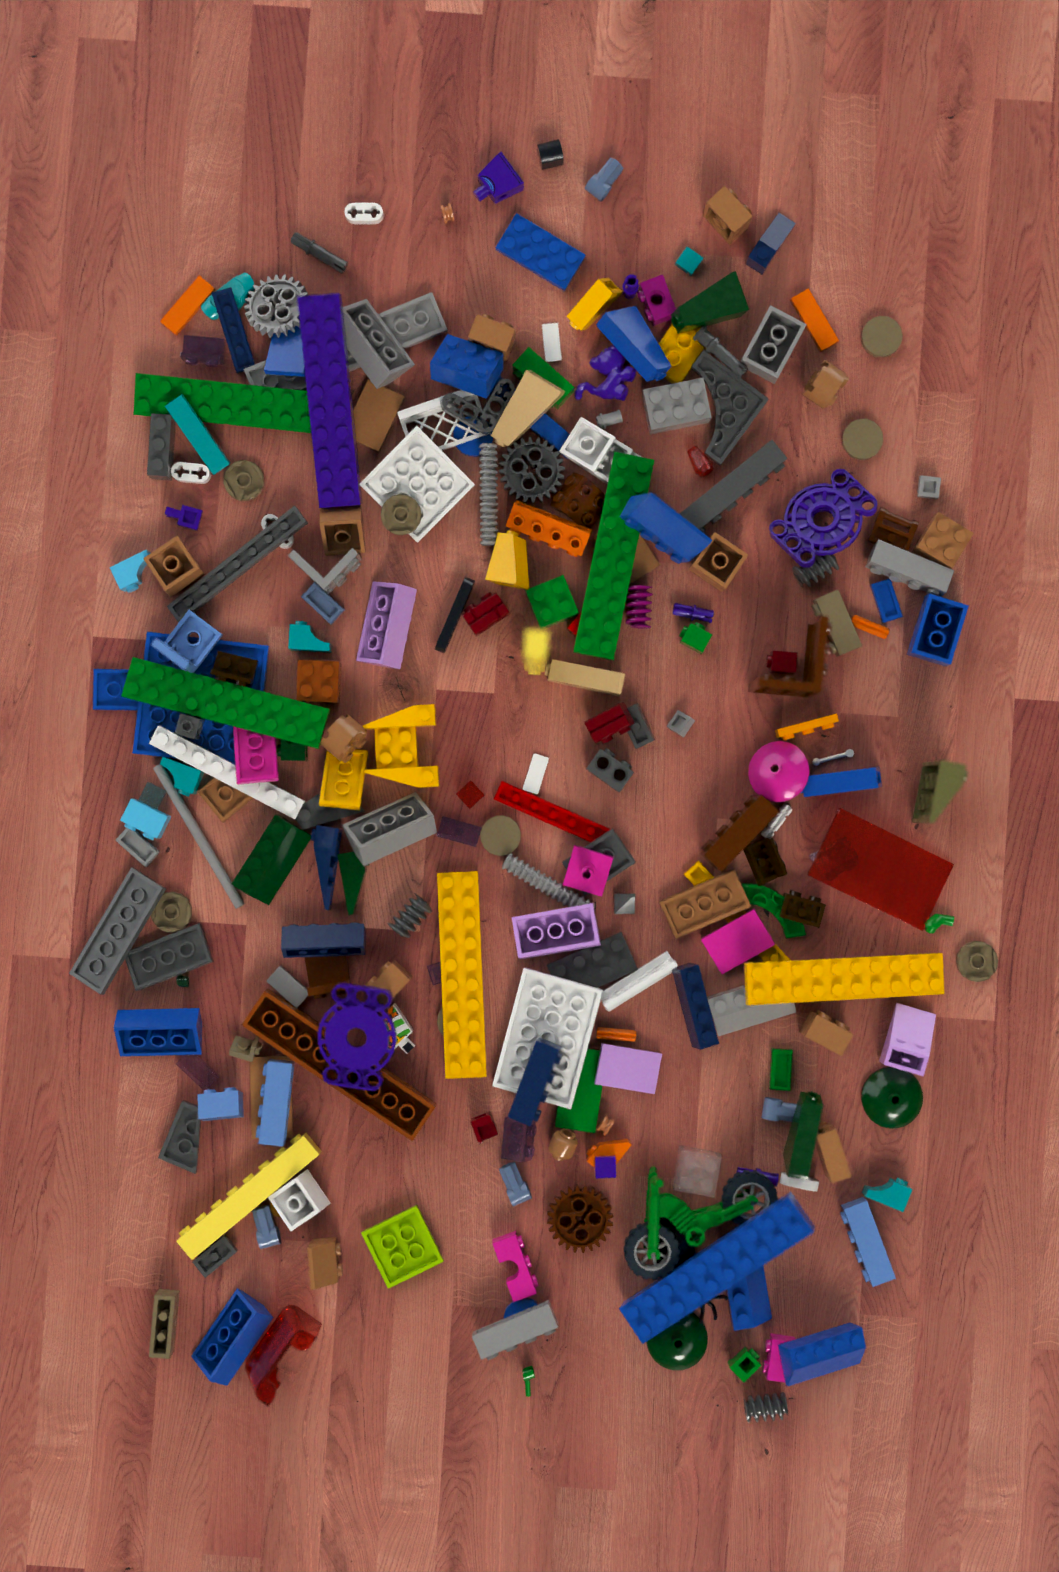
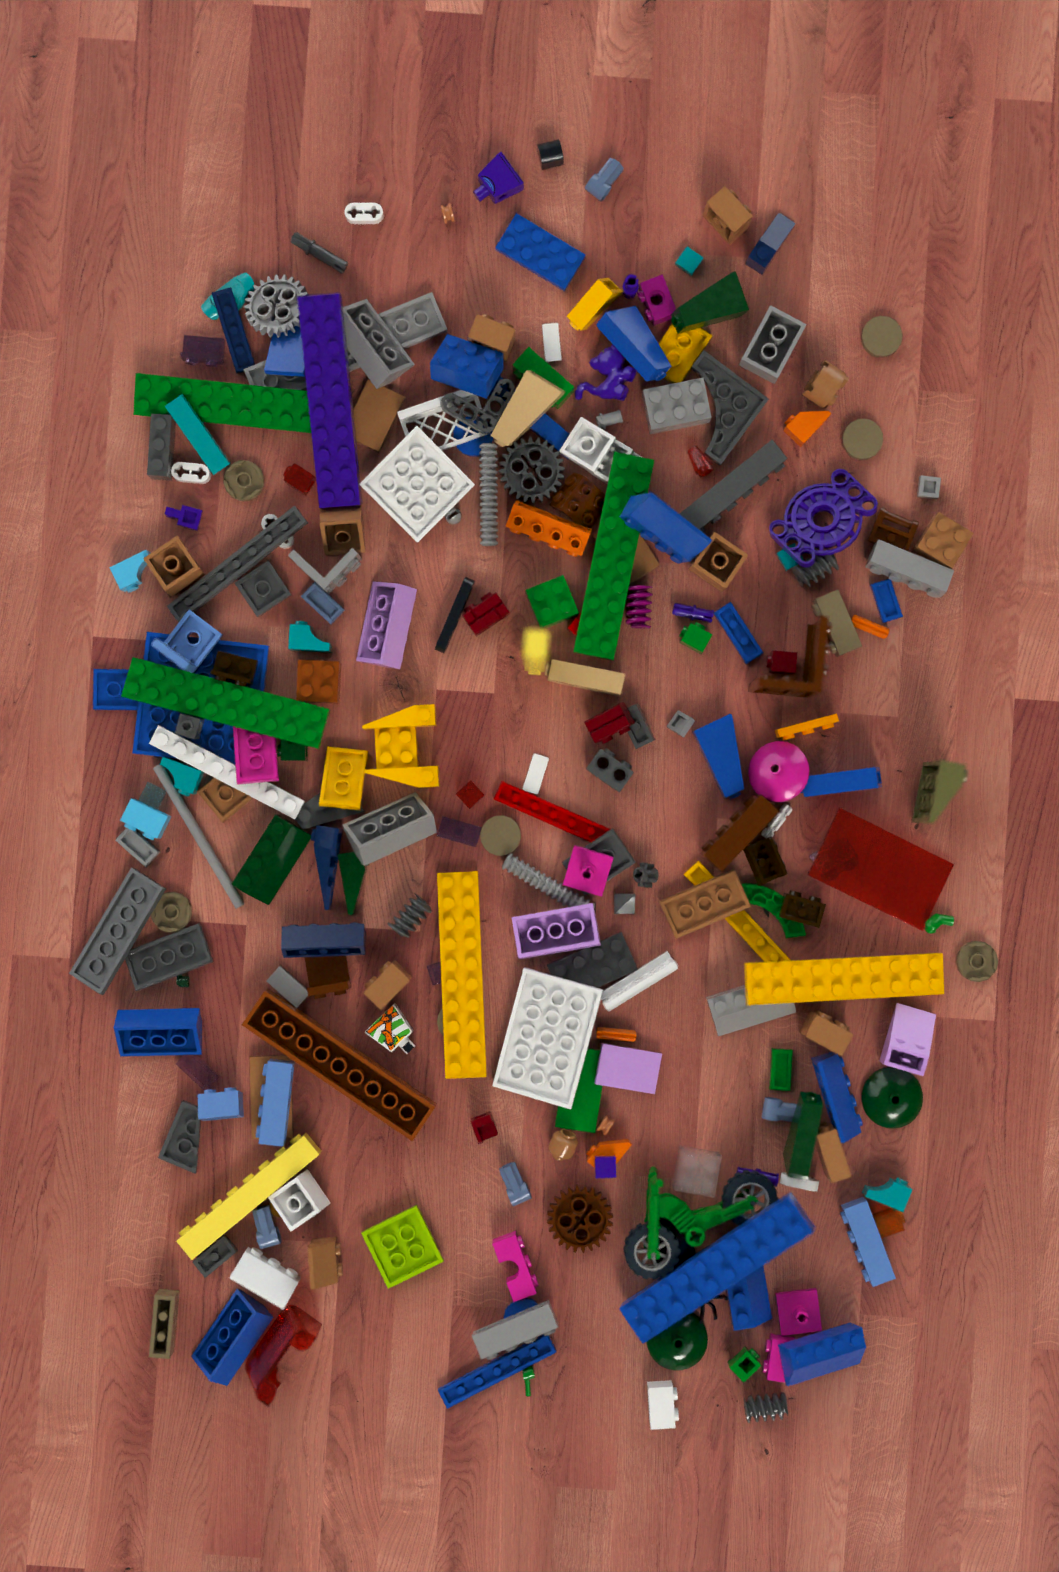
(187, 305): orange tile -> none
(245, 1048): dark tan bracket -> none
(263, 588): none -> dark grey plate
(265, 1277): none -> white slope
(299, 479): none -> clear red brick
(344, 738): medium nougat brick -> none
(363, 1016): dark purple piece -> none
(401, 514): dark tan tile -> none
(455, 519): none -> light grey hinge
(496, 1370): none -> blue tile
(509, 561): yellow slope -> none
(518, 1141): clear purple bracket -> none
(535, 1081): dark blue brick -> none
(645, 875): none -> dark grey gear
(661, 1404): none -> white brick
(695, 1006): dark blue brick -> none
(713, 346): dark grey pin -> none
(721, 753): none -> blue slope
(738, 633): none -> blue tile
(738, 941): dark pink tile -> none
(786, 561): none -> teal tile
(798, 1311): none -> dark pink tile
(804, 425): none -> orange slope
(815, 319): orange tile -> none
(836, 1095): none -> blue slope
(849, 753): white hinge -> none
(889, 1222): none -> clear orange brick
(937, 630): blue brick -> none

